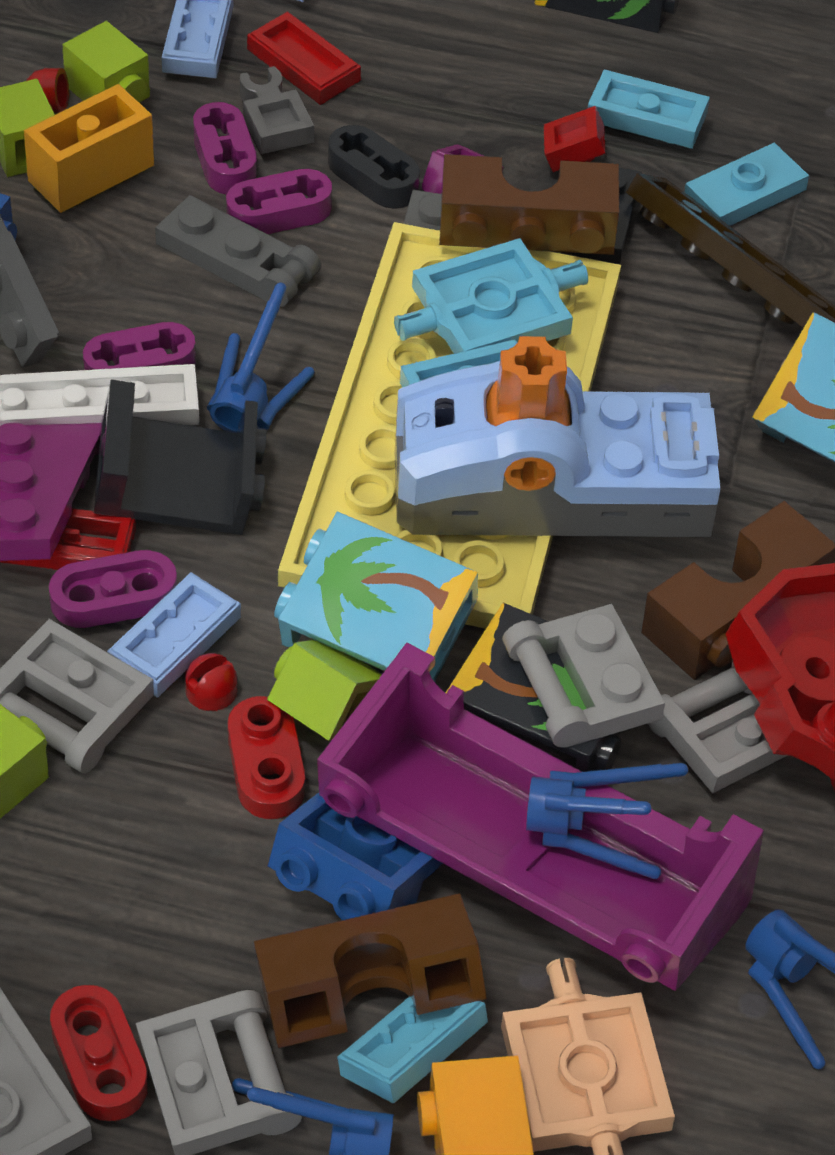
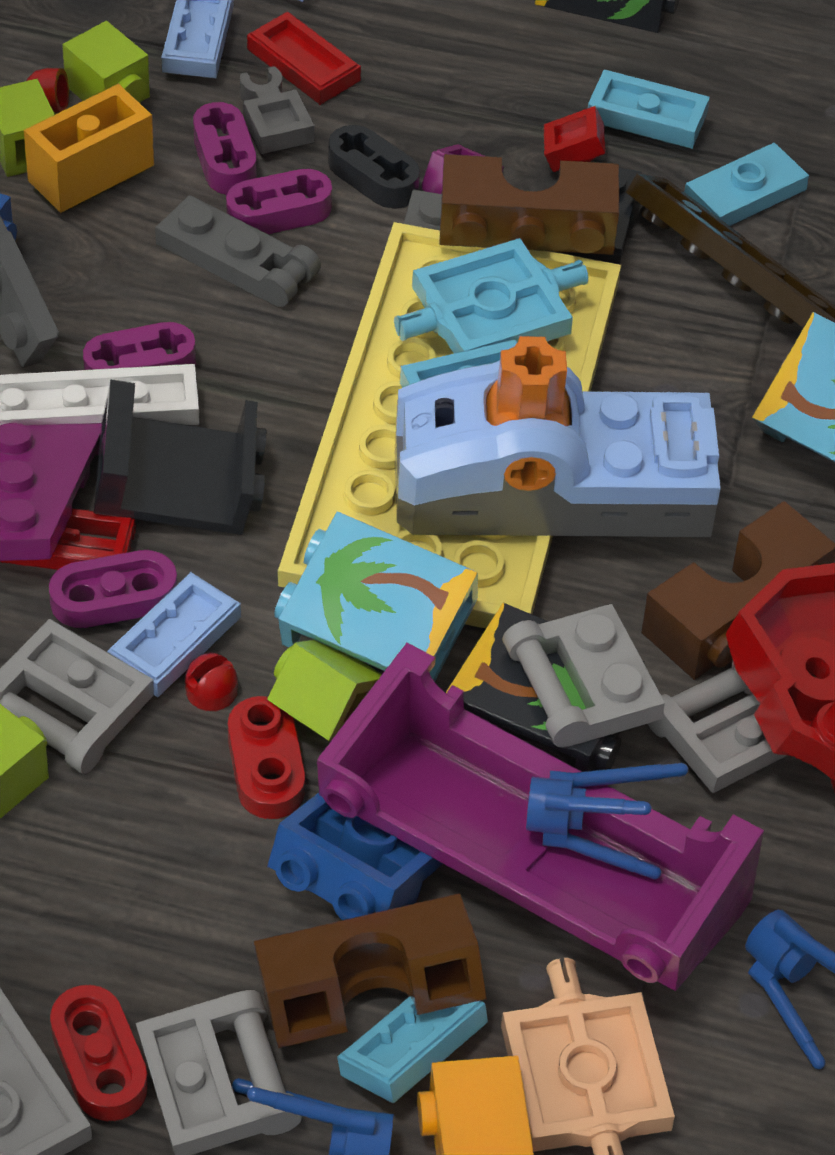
(232, 391): blue plant -> none

